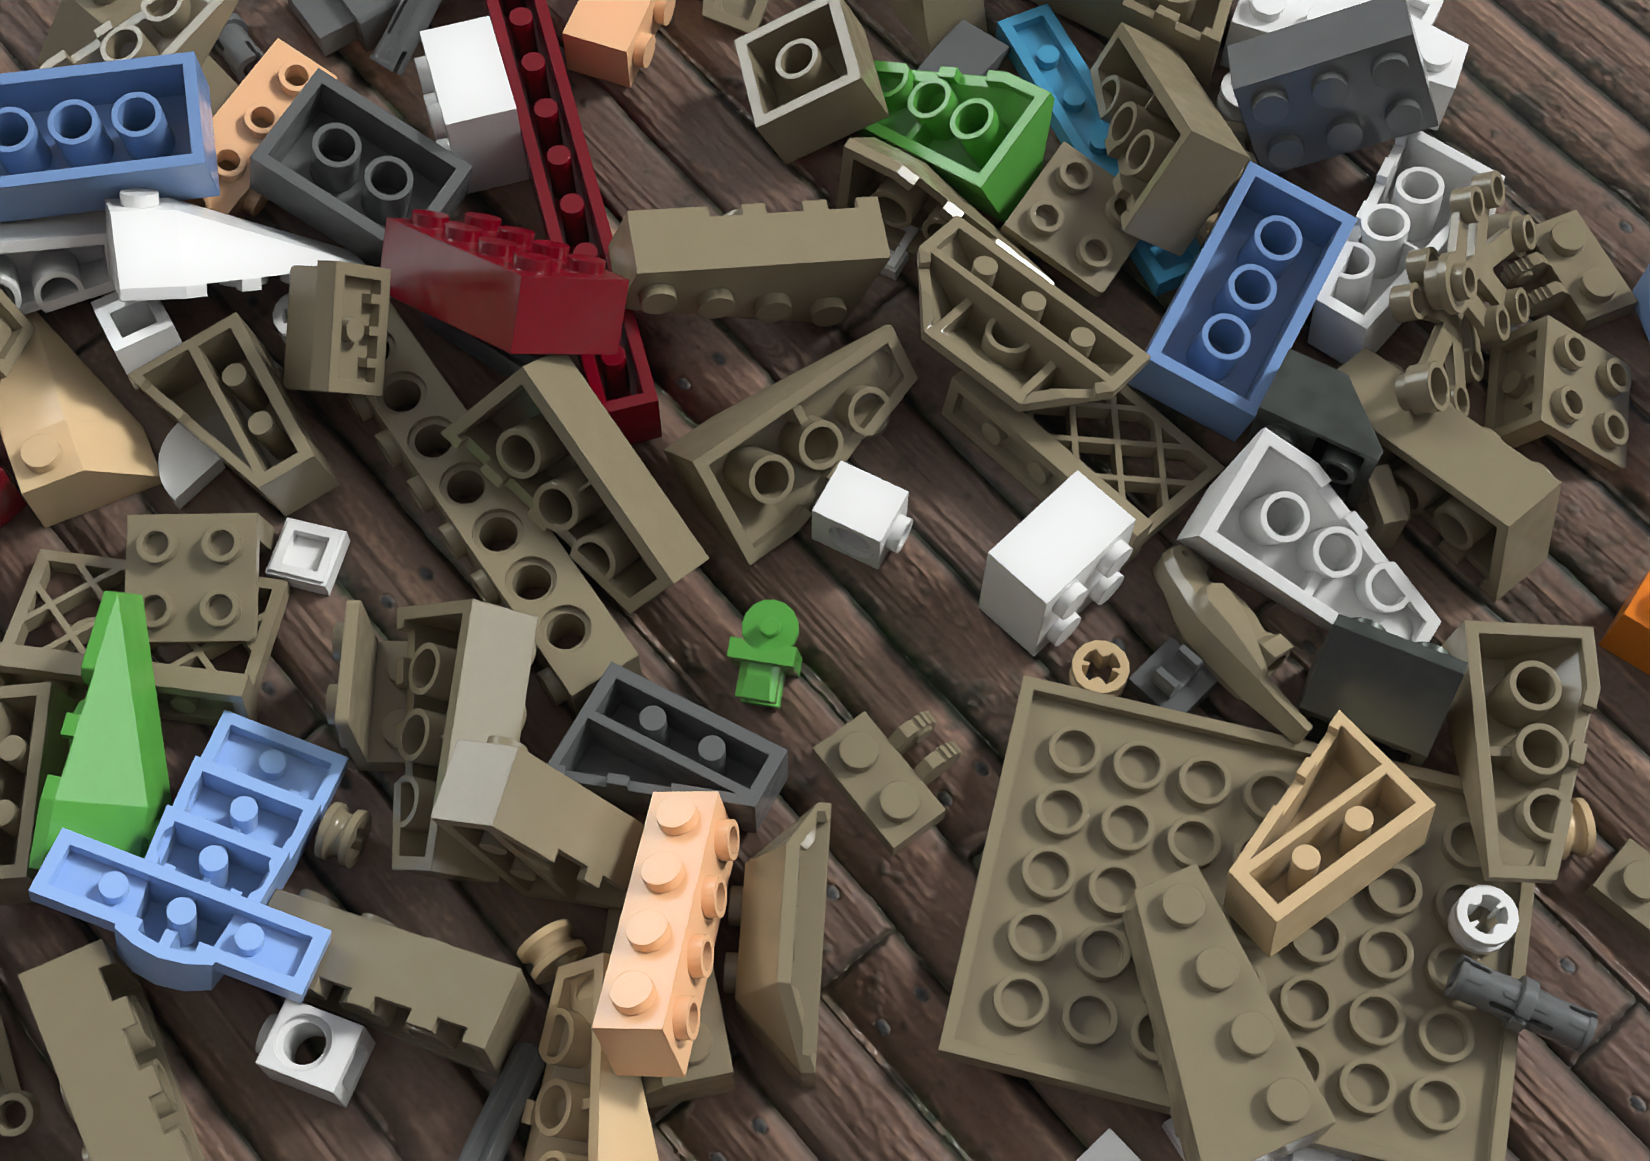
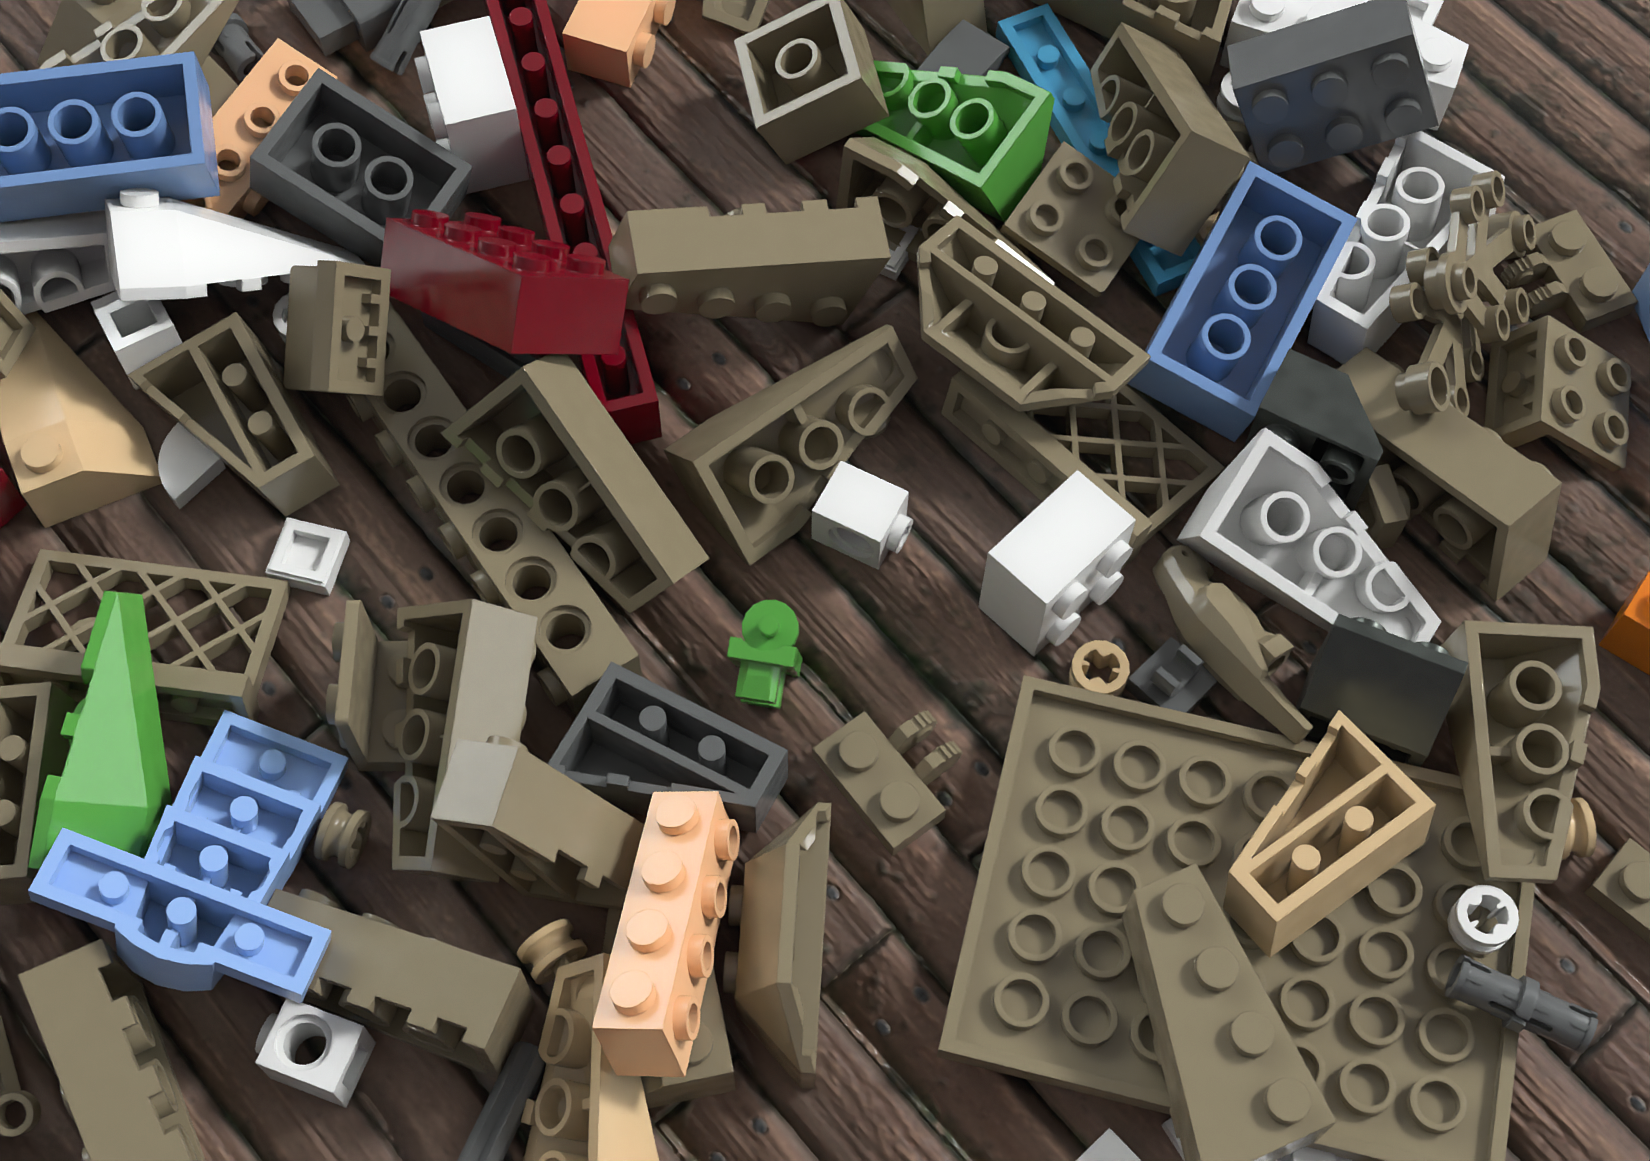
(197, 574): dark tan bracket -> none

